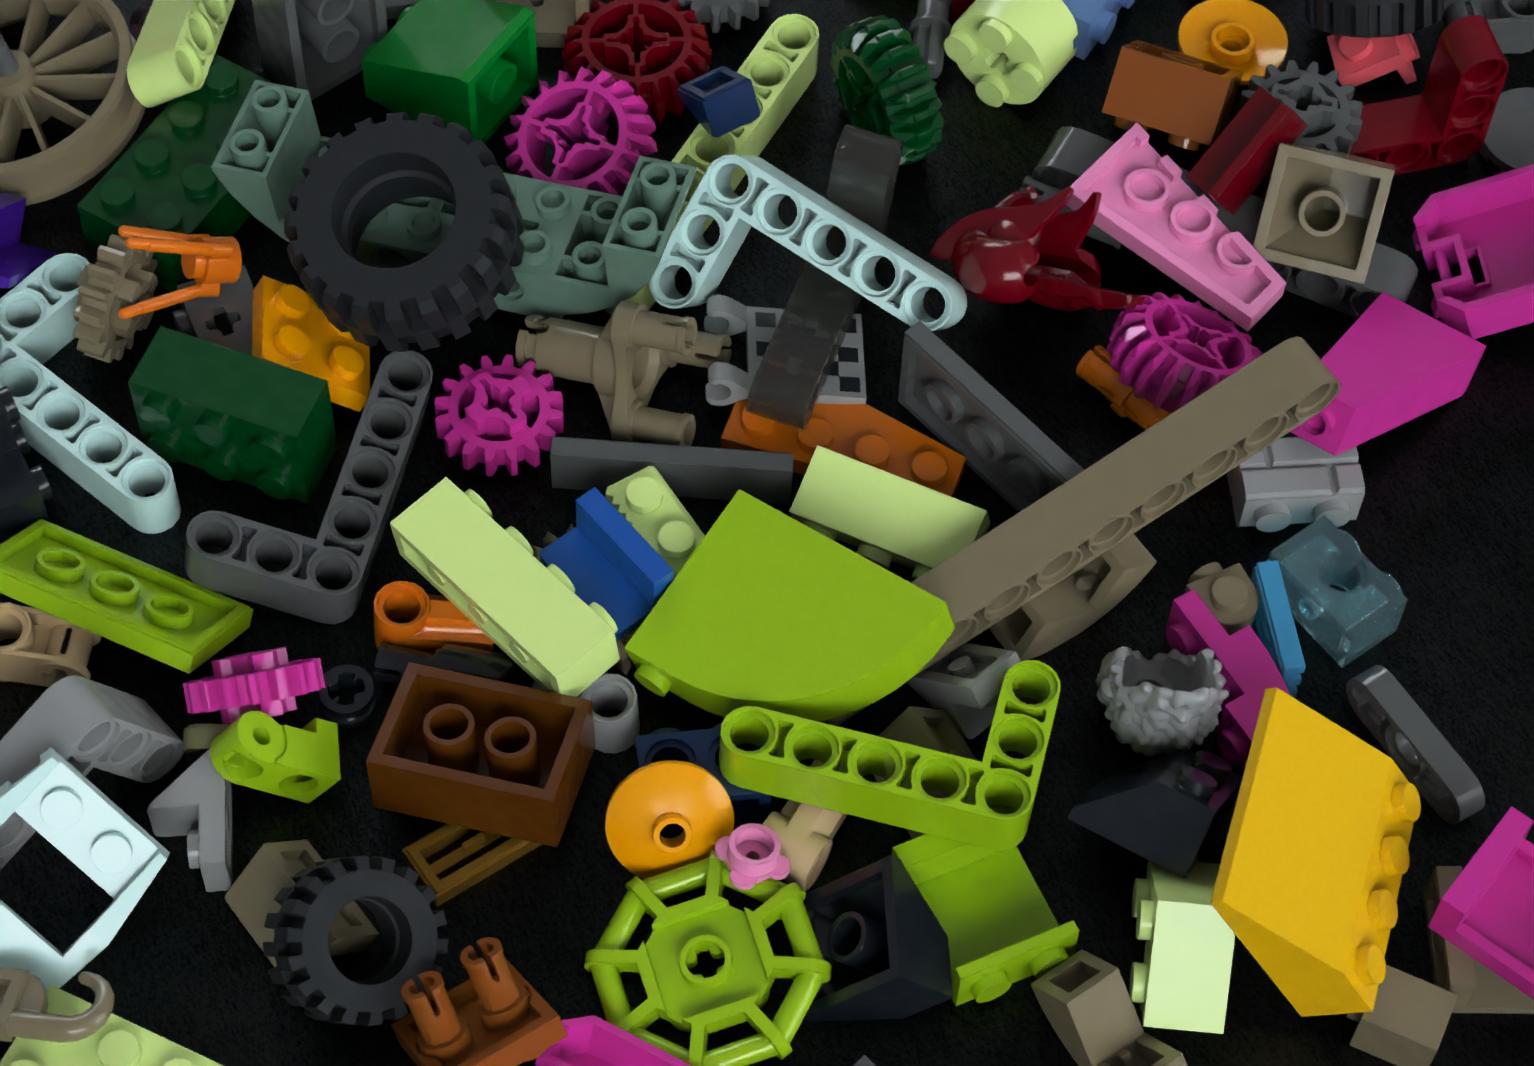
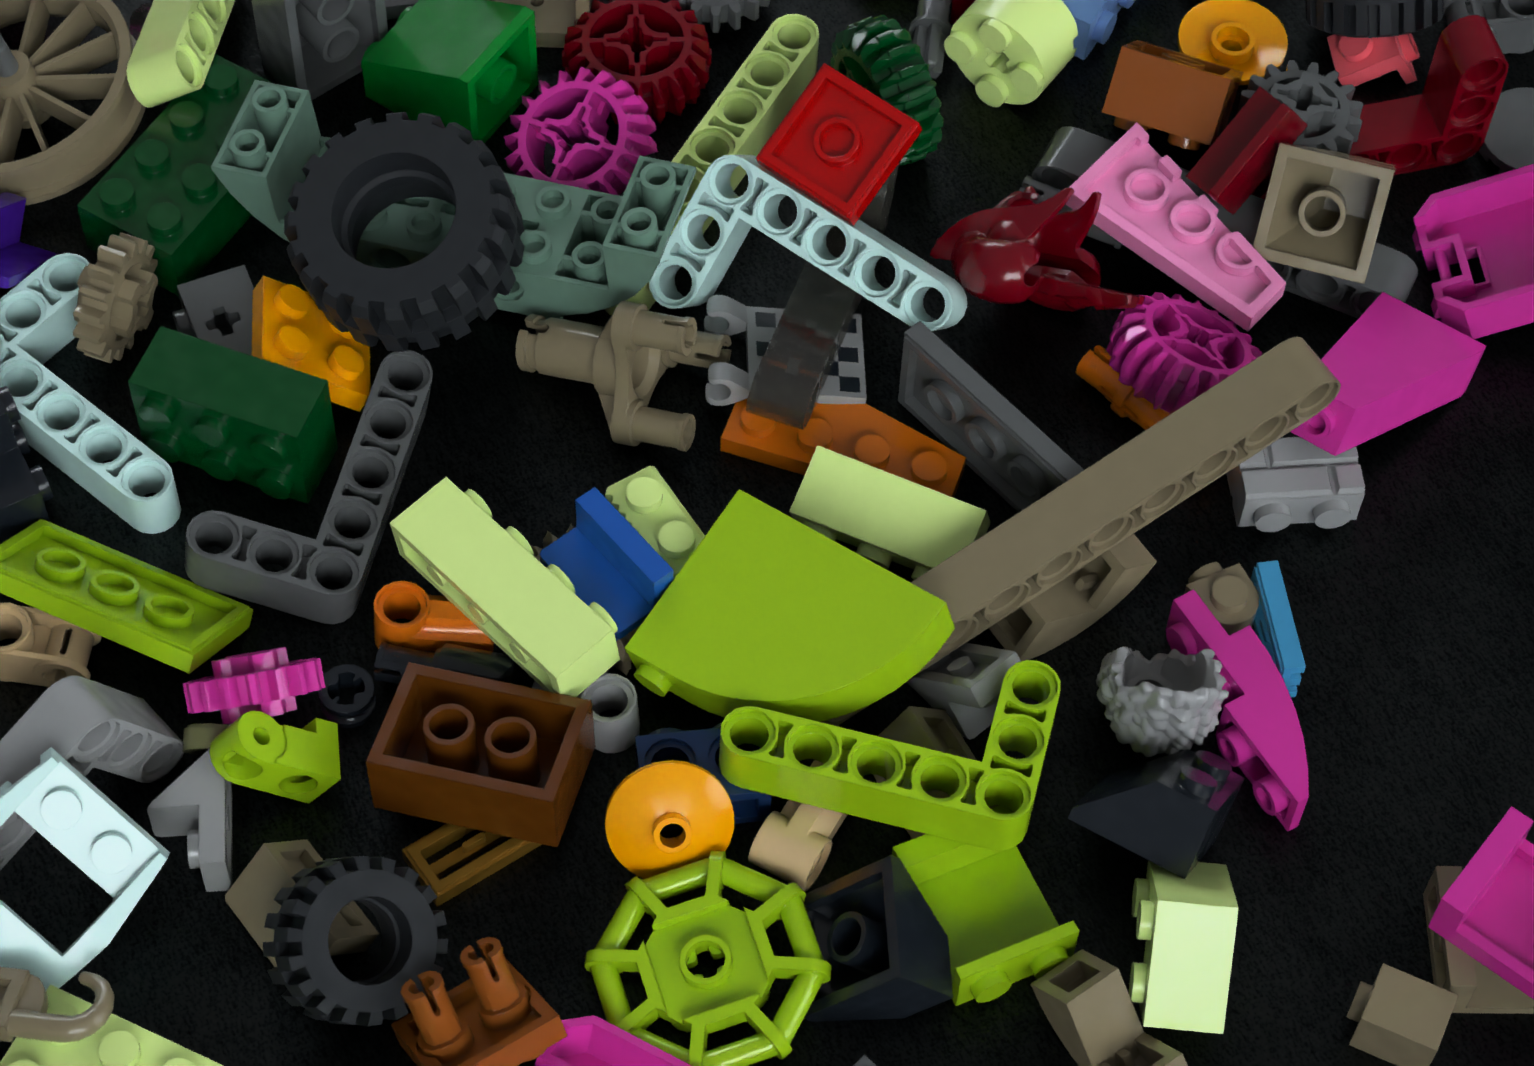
(203, 258): orange plant -> none
(499, 415): dark pink gear -> none
(686, 469): dark grey tile -> none
(720, 100): dark blue slope -> none
(754, 842): bright pink plate -> none
(839, 144): none -> red tile
(1316, 858): yellow slope -> none
(1338, 620): clear light blue brick -> none
(1415, 744): dark grey beam -> none

